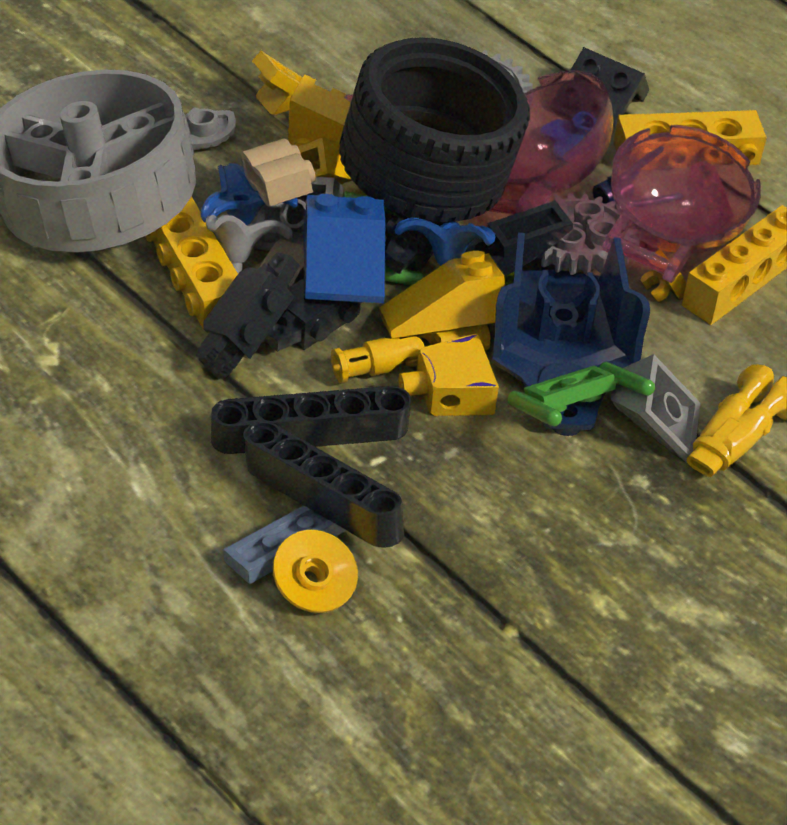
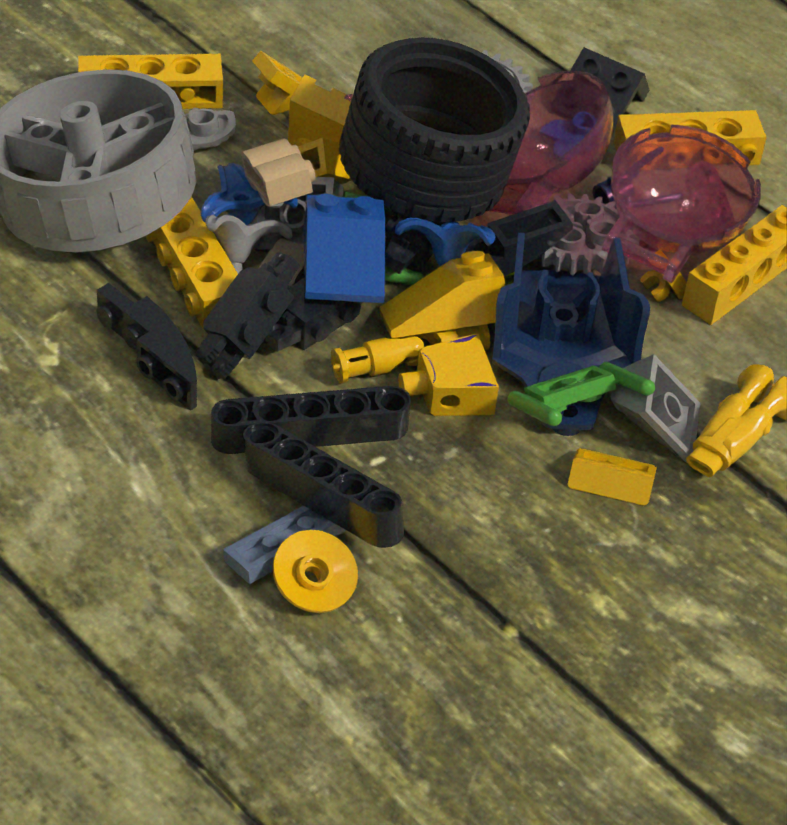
(159, 343): none -> black slope
(193, 77): none -> yellow brick
(612, 476): none -> yellow slope

